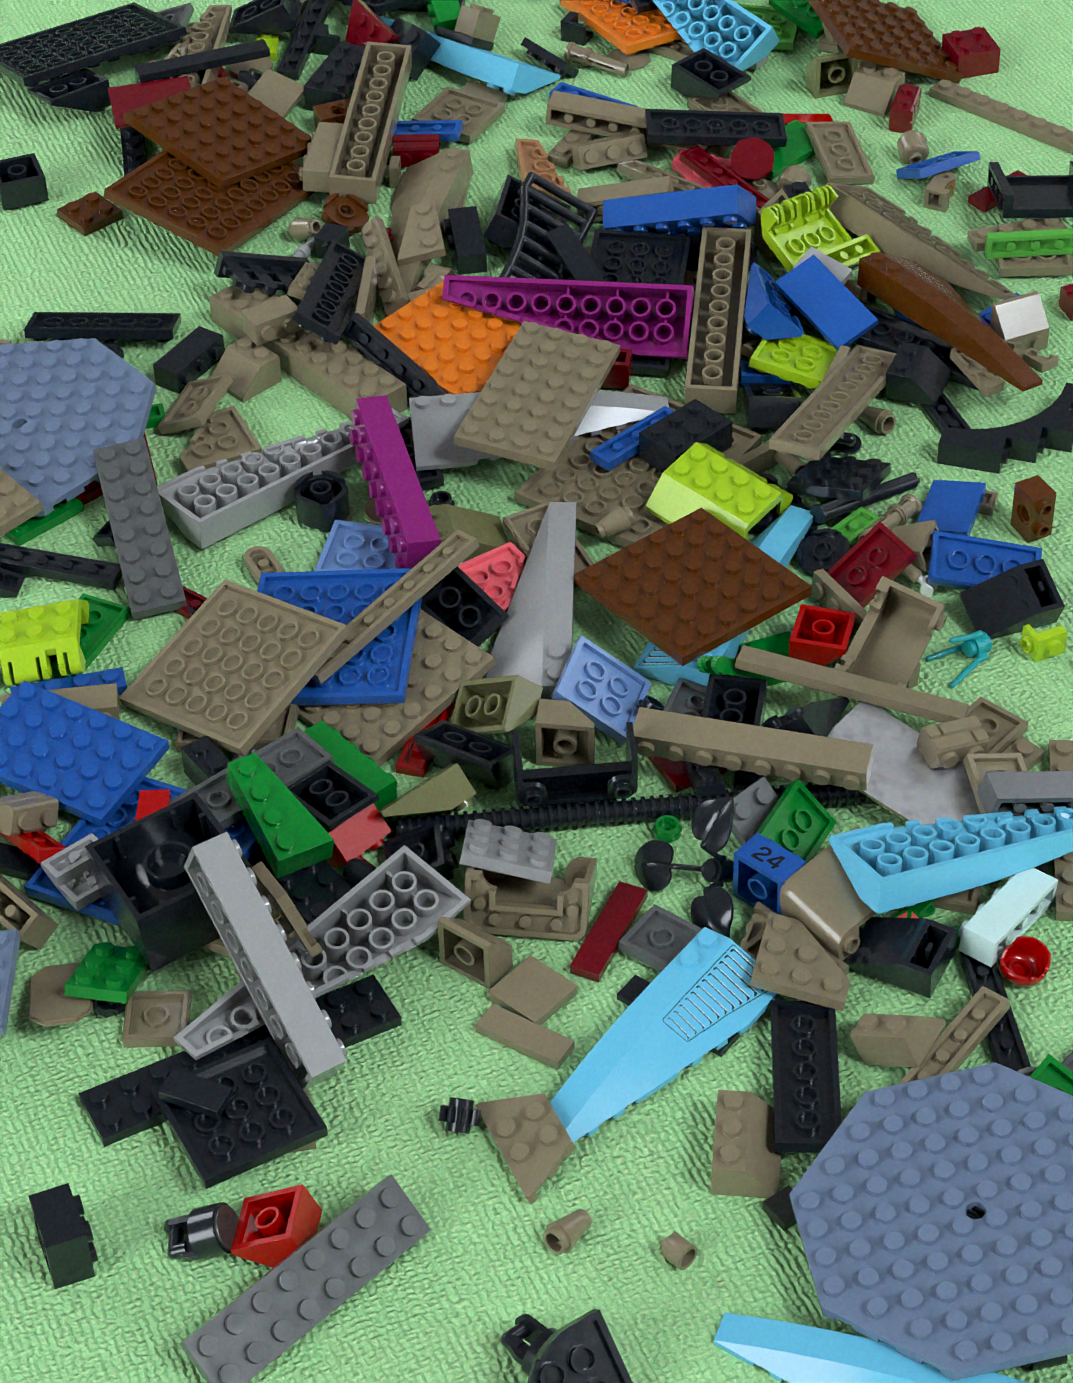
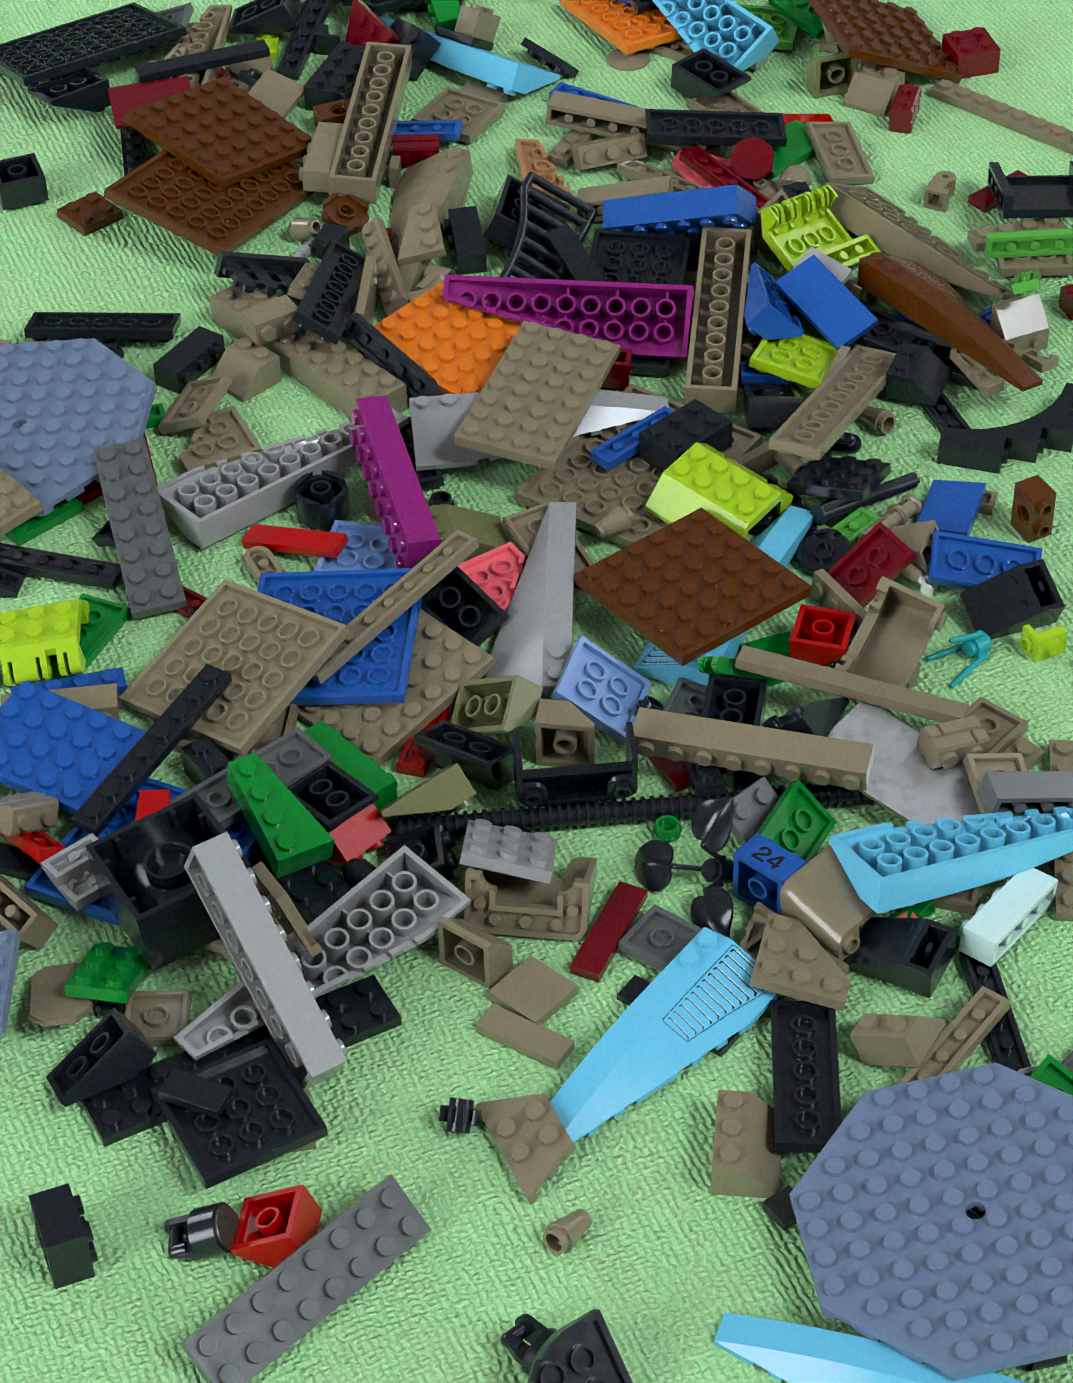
(103, 1059): none -> black slope
(151, 750): none -> black plate
(295, 540): none -> red tile
(573, 31): black panel -> none
(588, 58): dark tan pin -> none
(678, 1250): dark tan hose -> none
(912, 147): dark tan head -> none
(937, 164): blue tile -> none
(1025, 961): red hair -> none
(1027, 282): none -> bright green plate

